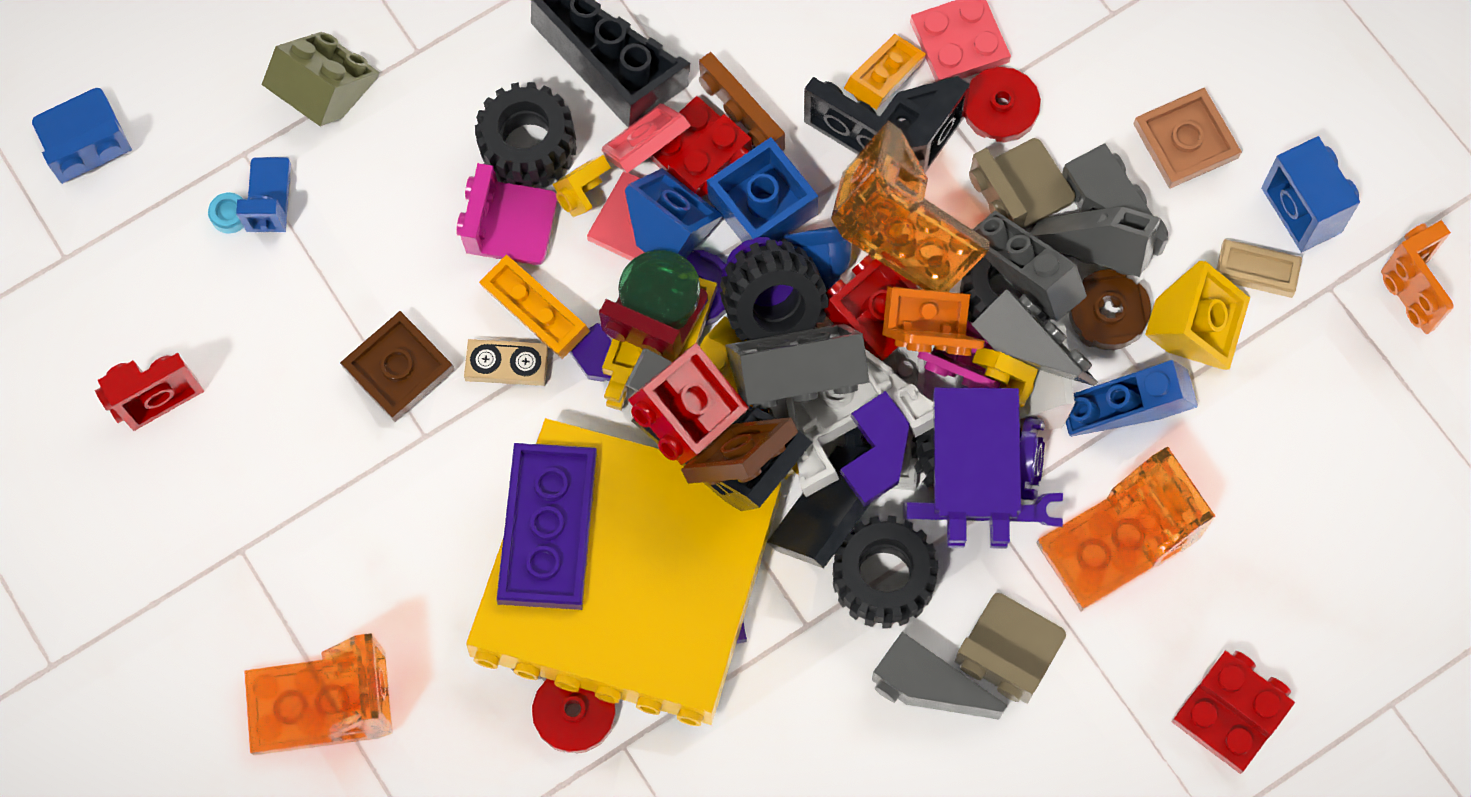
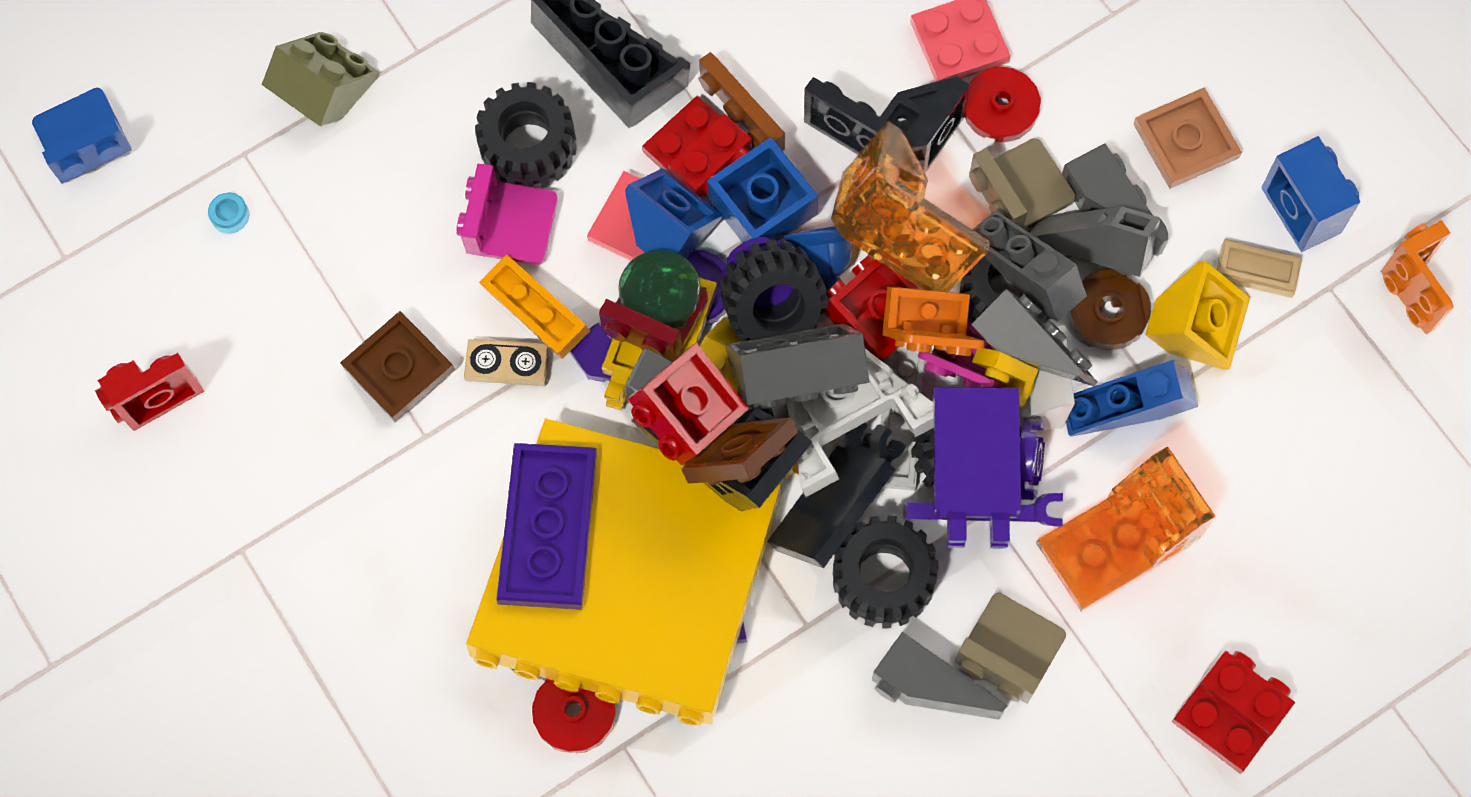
(267, 195): blue bracket -> none
(320, 700): clear orange bracket -> none
(574, 185): yellow bracket -> none
(645, 137): coral plate -> none
(882, 465): dark purple tile -> none
(884, 71): light orange plate -> none

